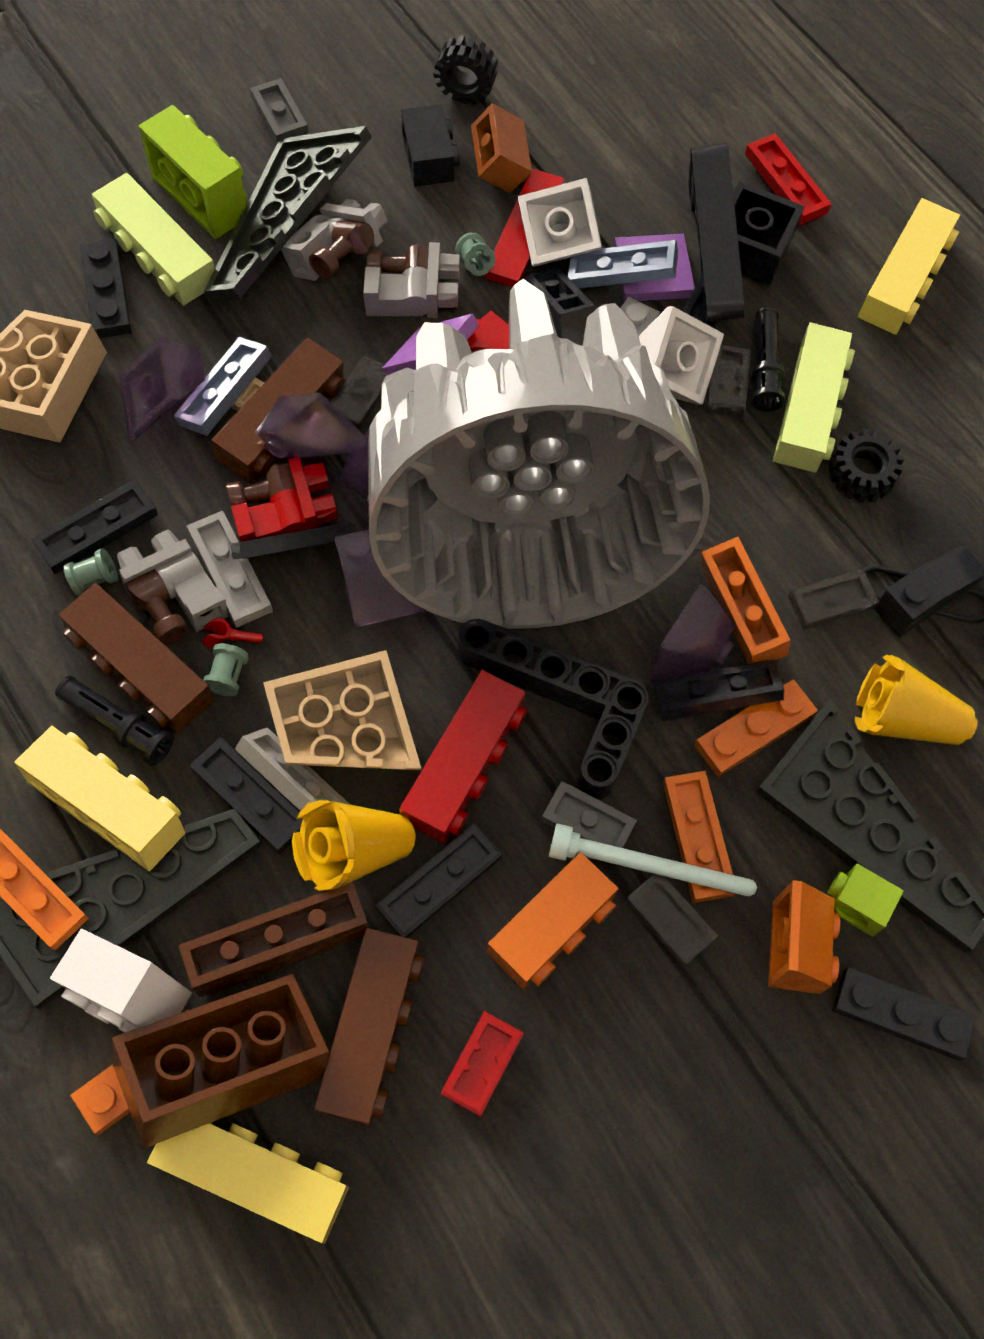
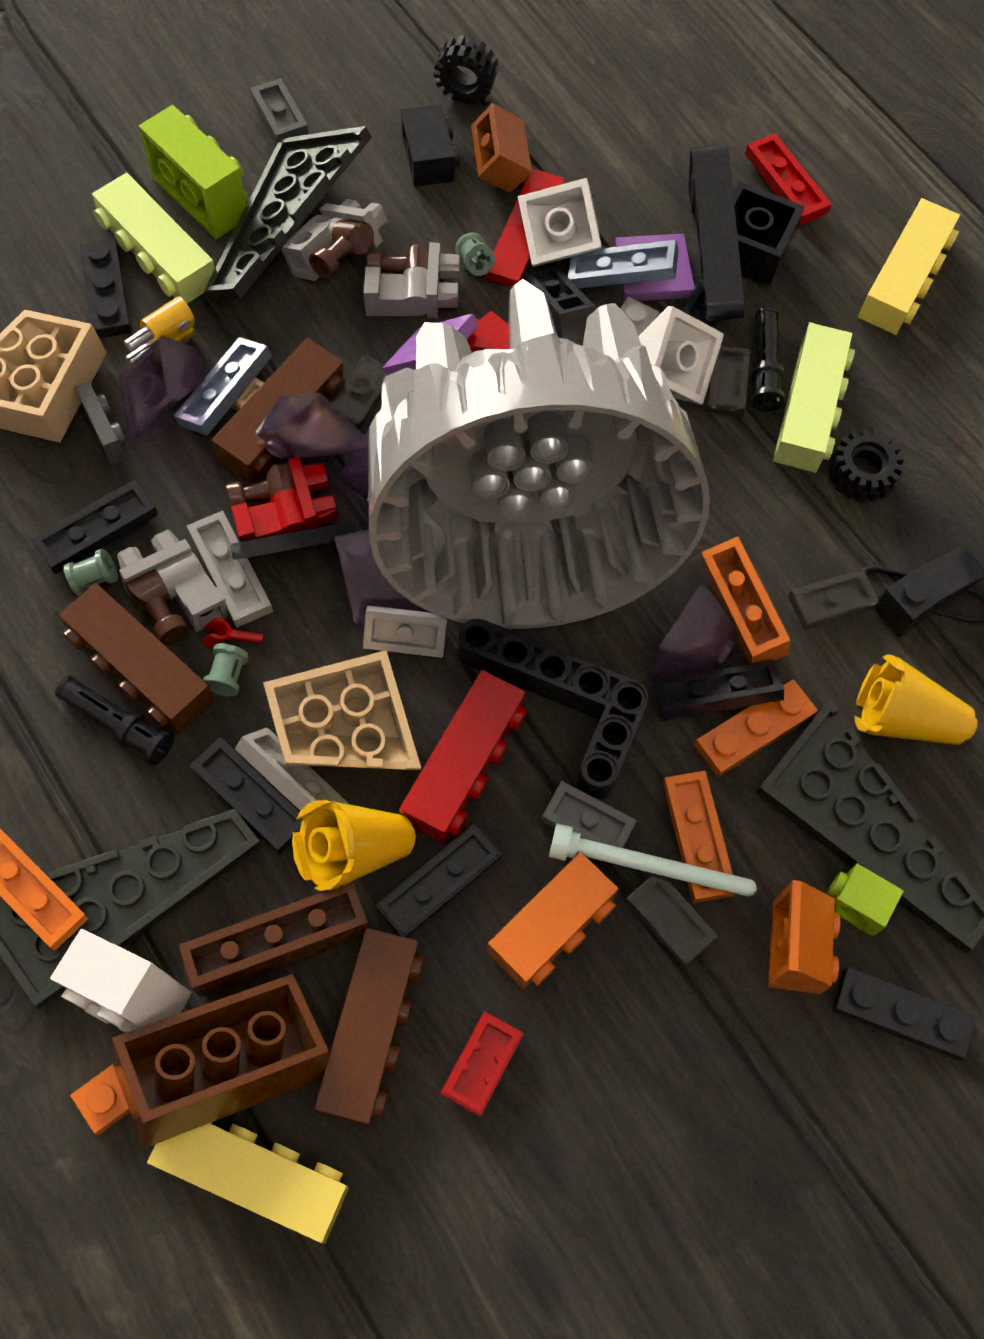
(97, 412): none -> dark grey plate
(102, 797): light yellow brick -> none
(170, 320): none -> yellow piece
(404, 631): none -> light grey plate

